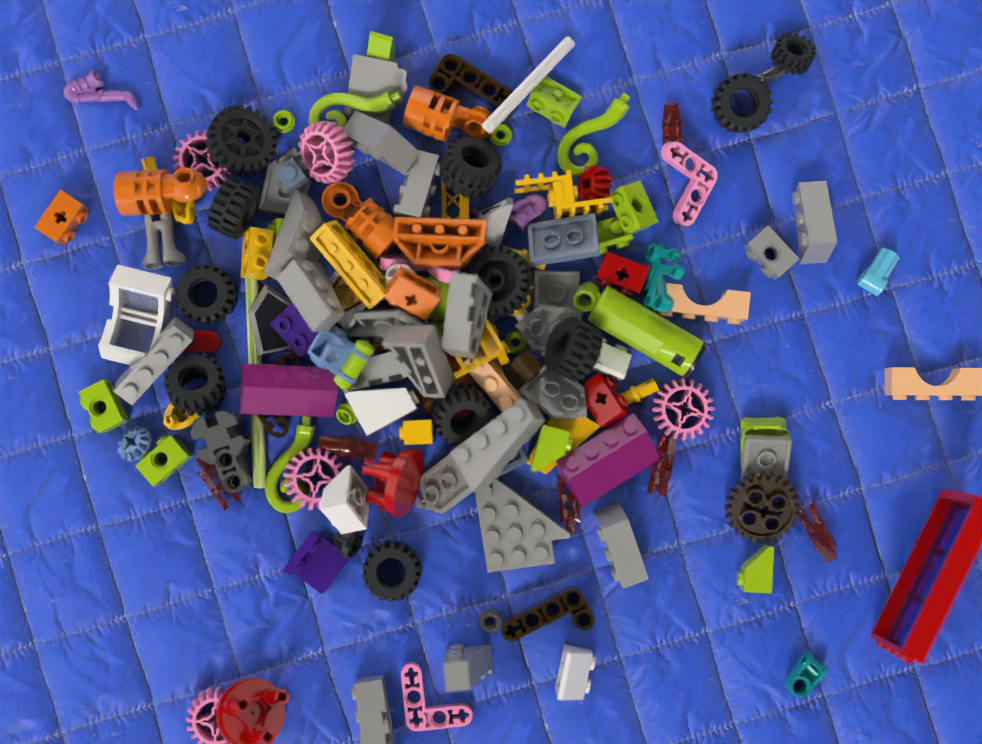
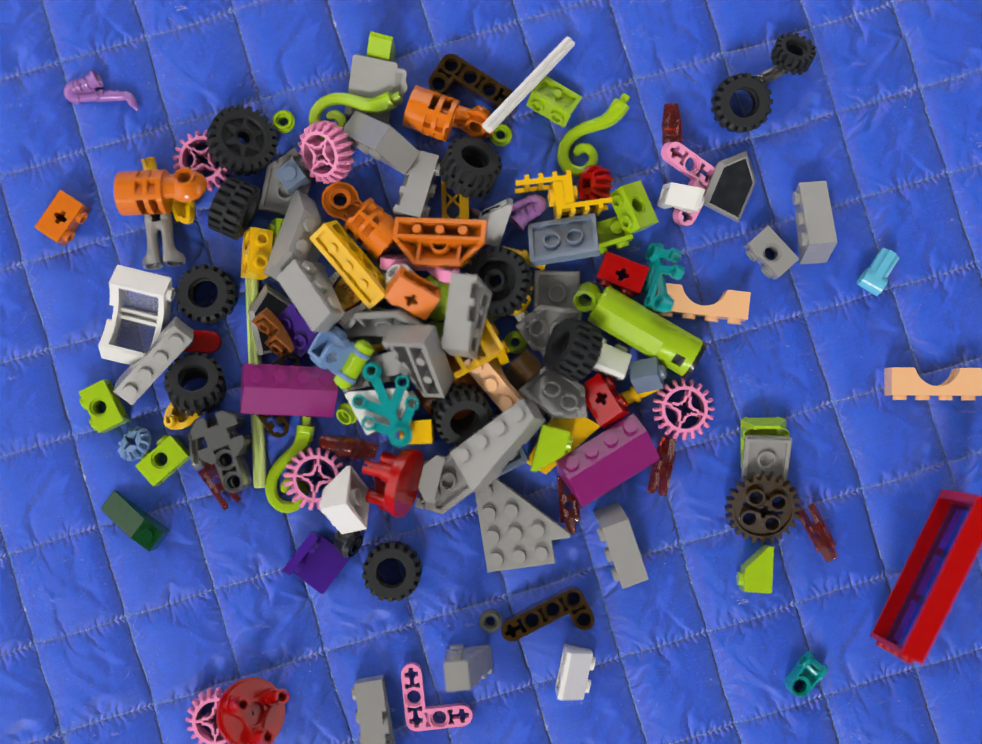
(135, 521): none -> dark green slope
(194, 446): none -> flat silver axle
(278, 339): none -> dark orange slope
(387, 407): none -> teal plant
(430, 477): none -> light grey slope
(647, 375): none -> sand blue brick
(681, 197): none -> white slope
(731, 186): none -> black tile

